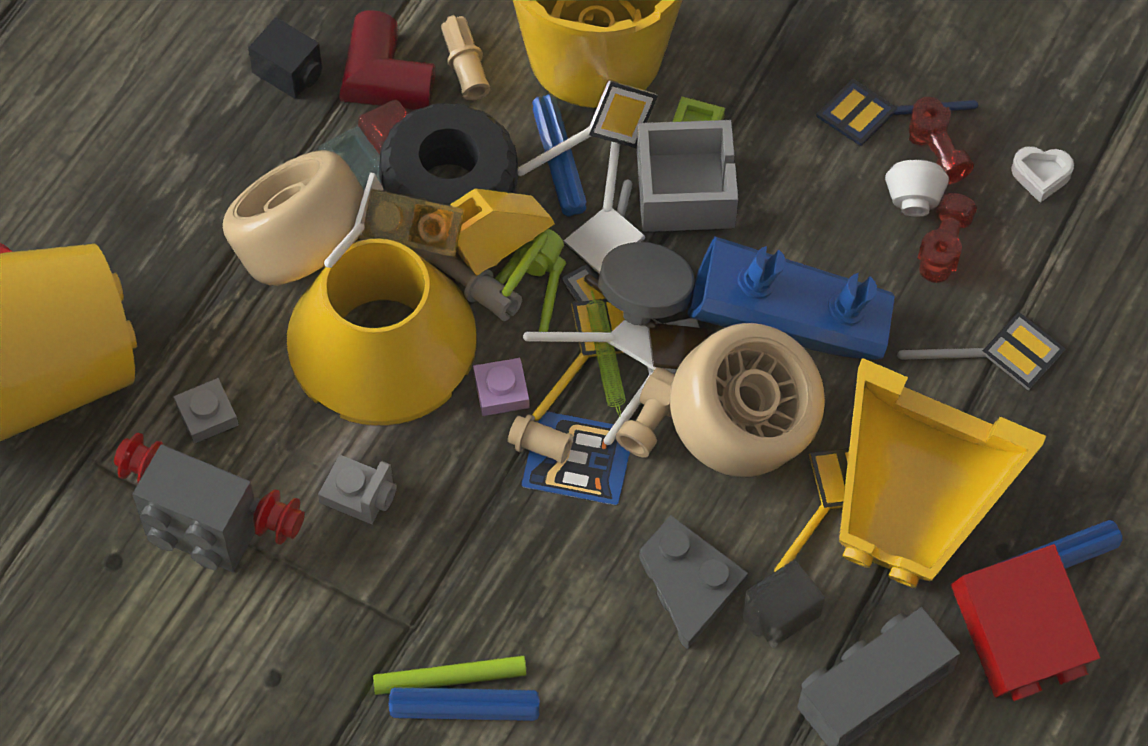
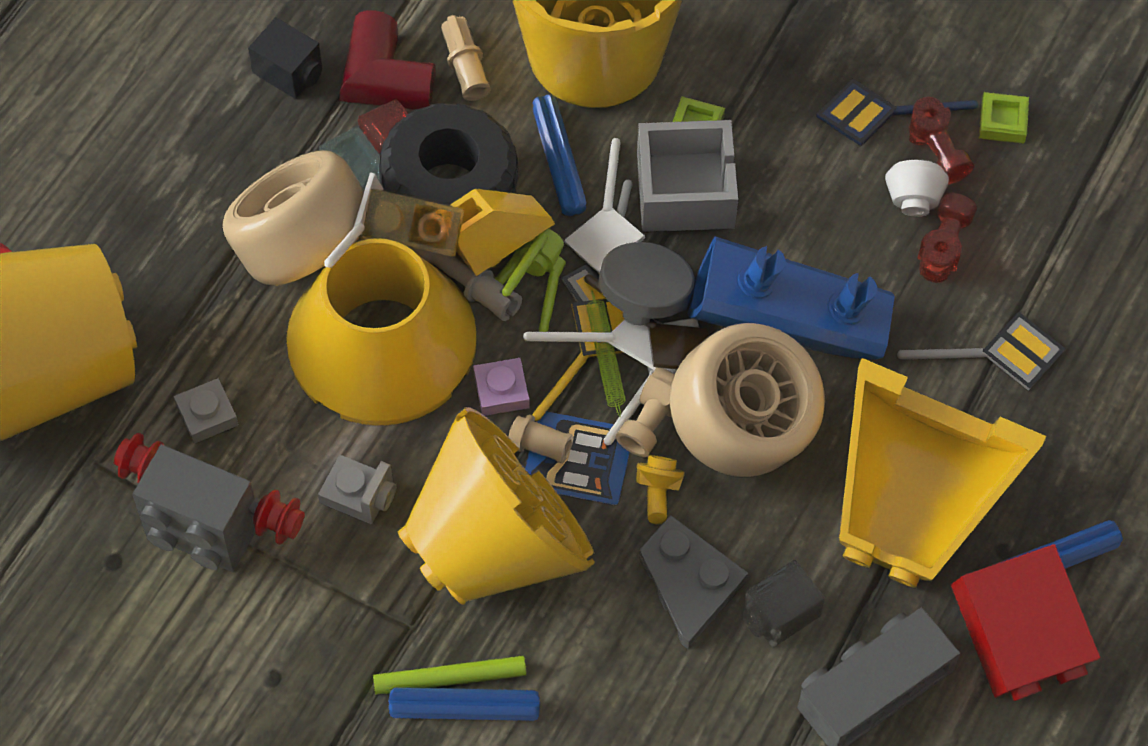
(488, 520): none -> yellow cone
(614, 121): piece -> none
(658, 475): none -> yellow plate
(830, 476): piece -> none
(1004, 117): none -> lime tile
(1042, 171): white tile -> none

